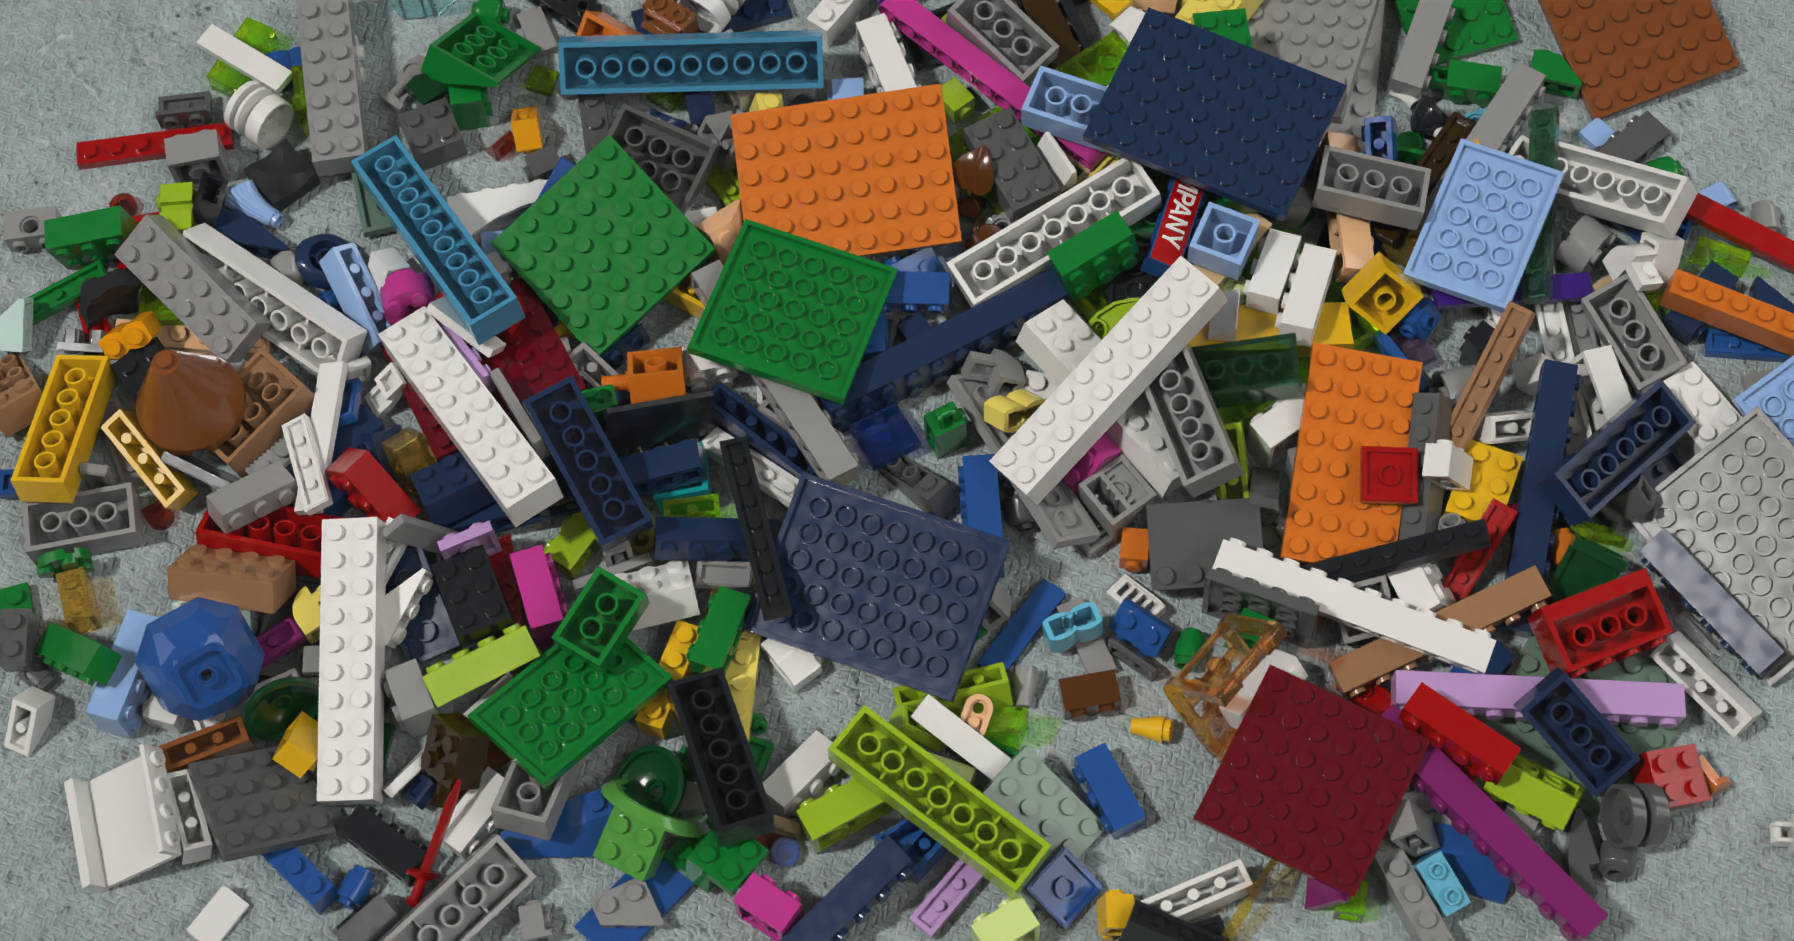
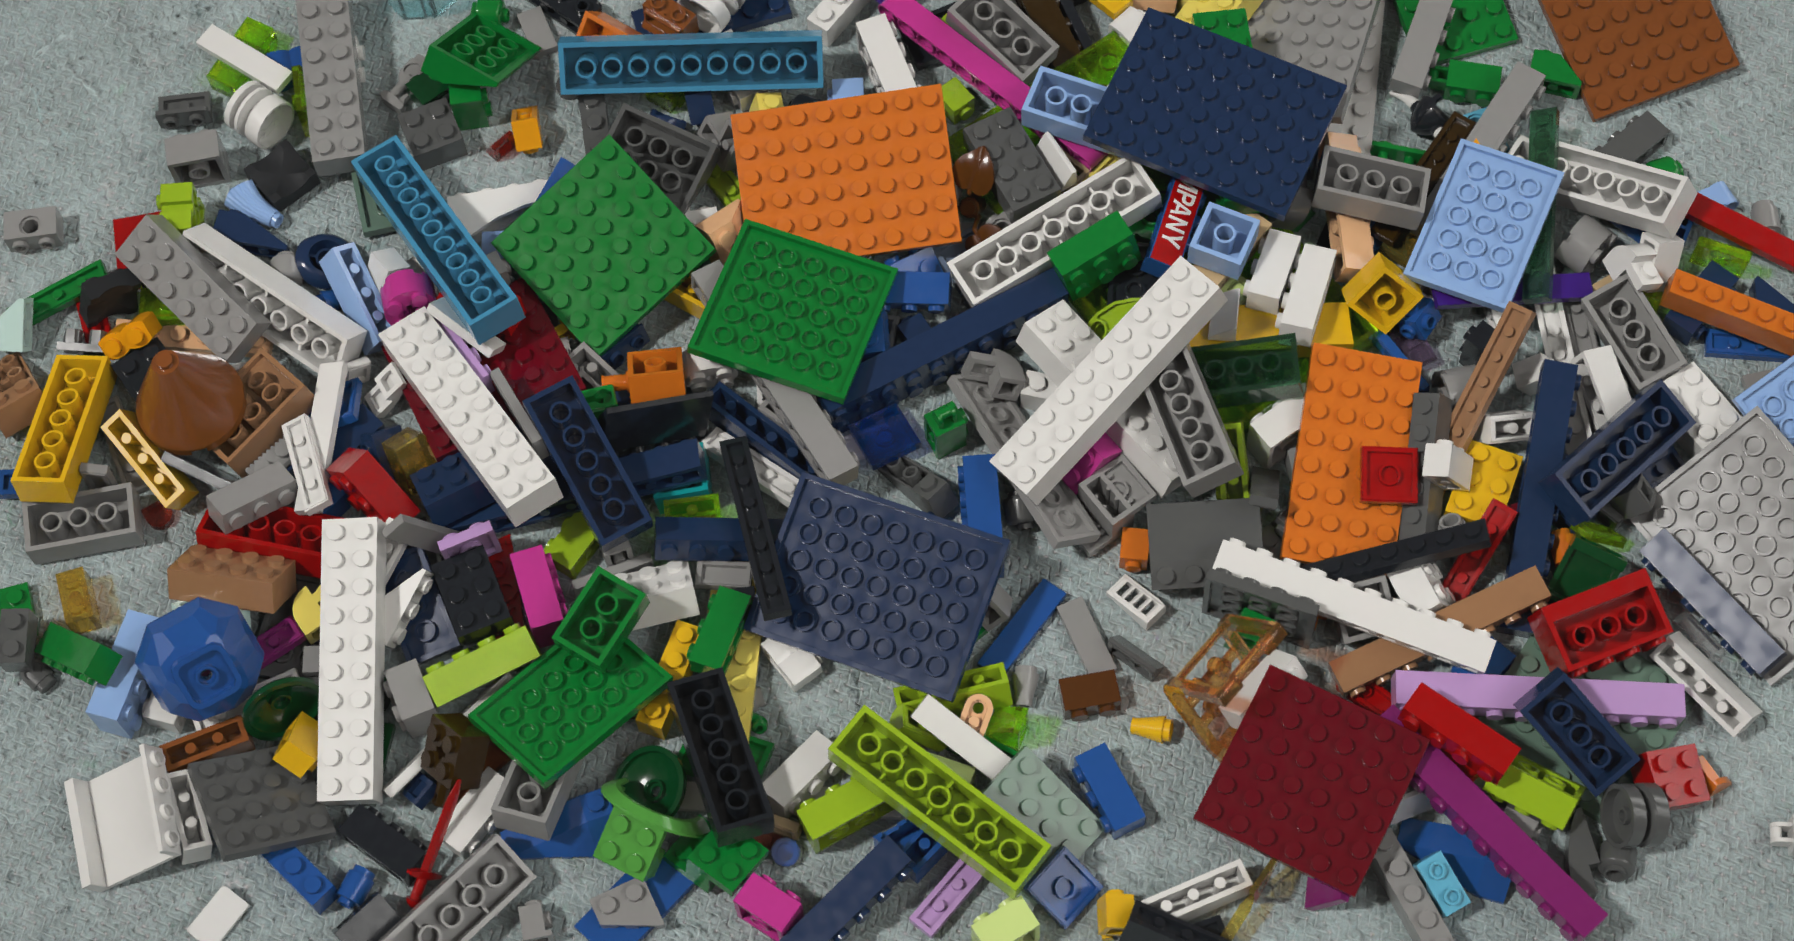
(29, 719): white slope -> none
(59, 561): green plate -> none
(88, 236): green brick -> none
(126, 201): clear red tile -> none
(139, 146): red plate -> none
(209, 199): black brick -> none
(541, 163): dark grey brick -> none
(542, 80): clear neon green tile -> none
(643, 542): clear yellow tile -> none
(1011, 411): light yellow brick -> none
(1079, 625): medium azure brick -> none
(1140, 628): blue bracket -> none
(1186, 646): green brick -> none
(1354, 909): clear neon green brick -> none
(1380, 137): blue brick -> none
(1409, 139): green tile -> none
(1413, 829): light grey brick -> none
(1595, 133): light blue tile -> none

